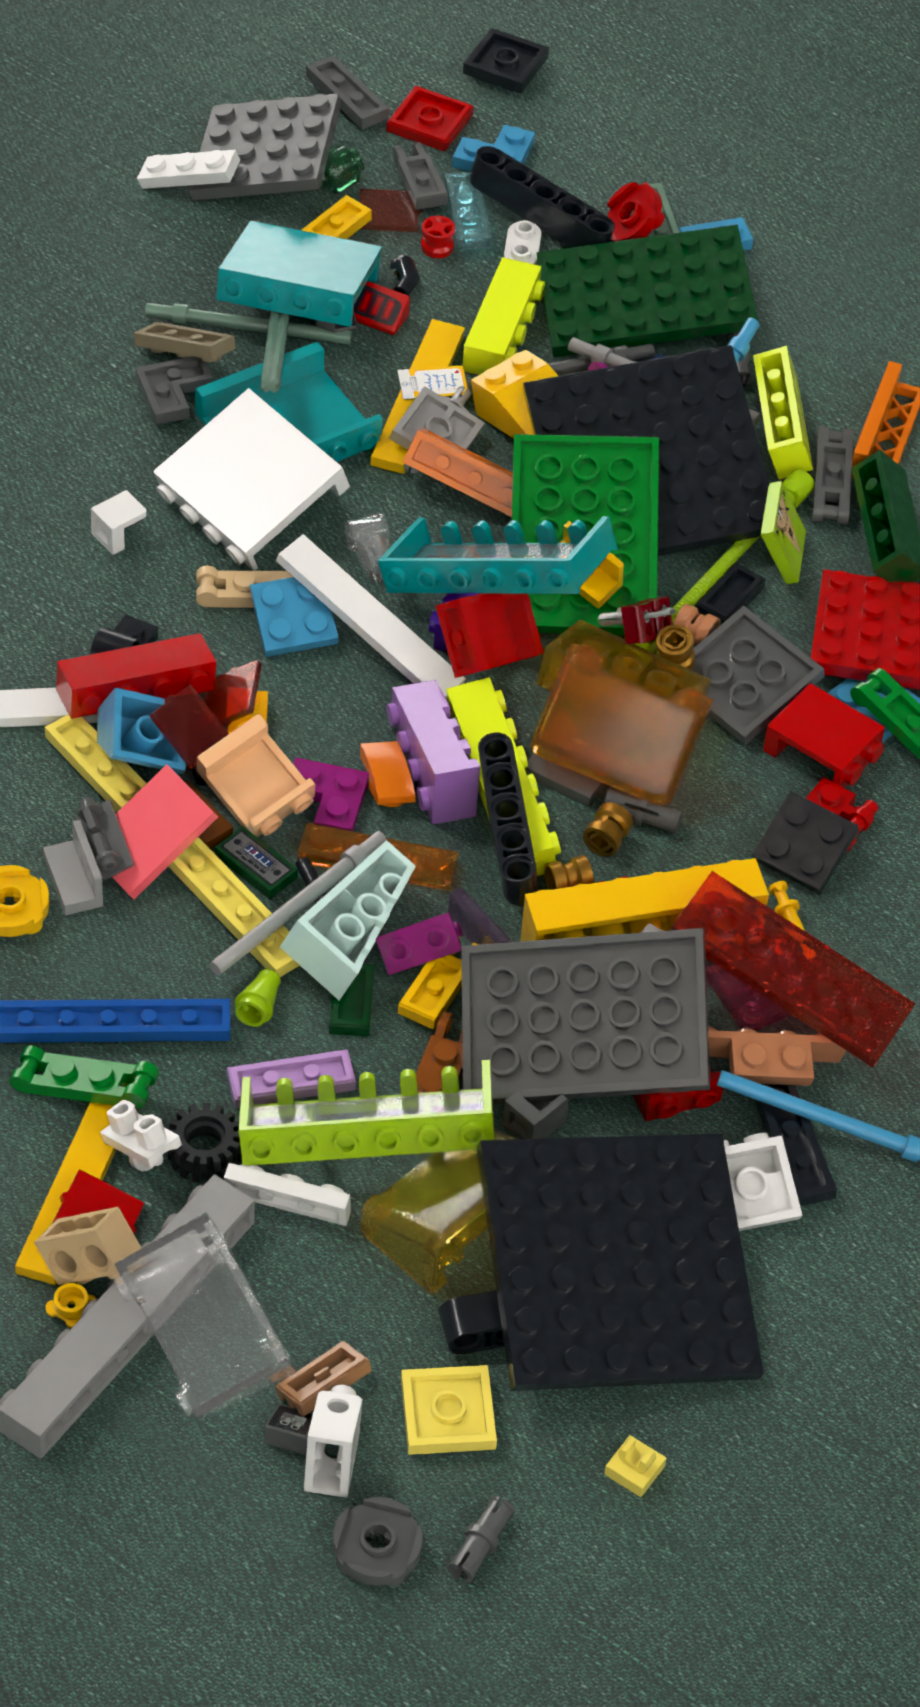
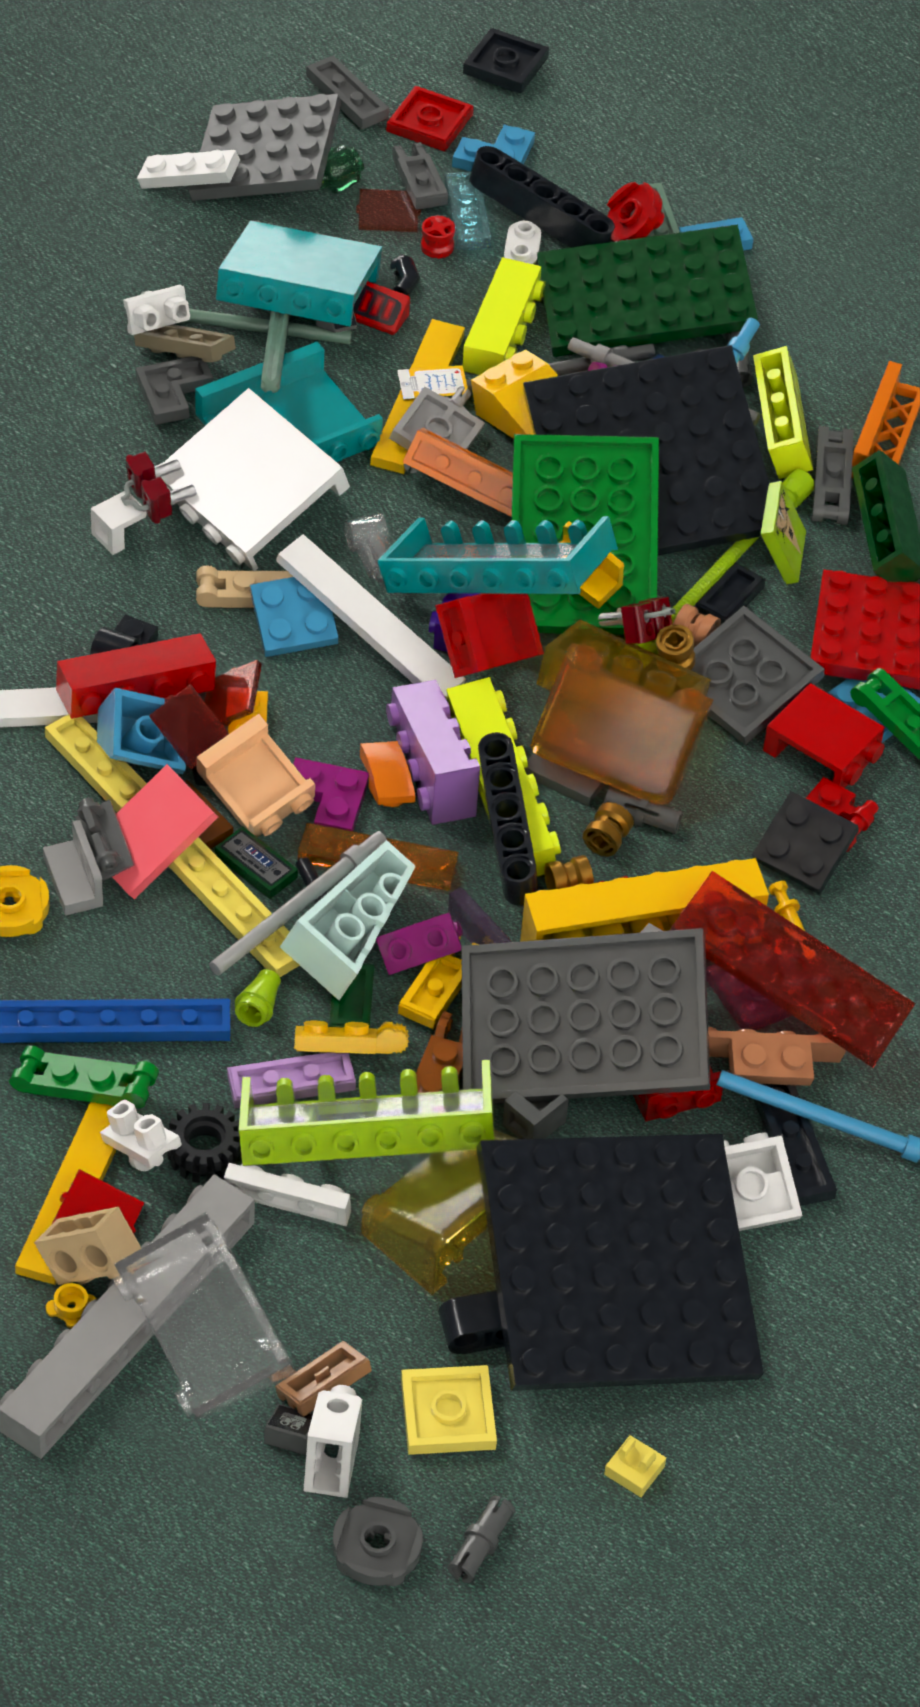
(148, 484): none -> dark red piece
(156, 309): none -> white hips
(341, 219): yellow plate -> none
(352, 1038): none -> yellow hinge

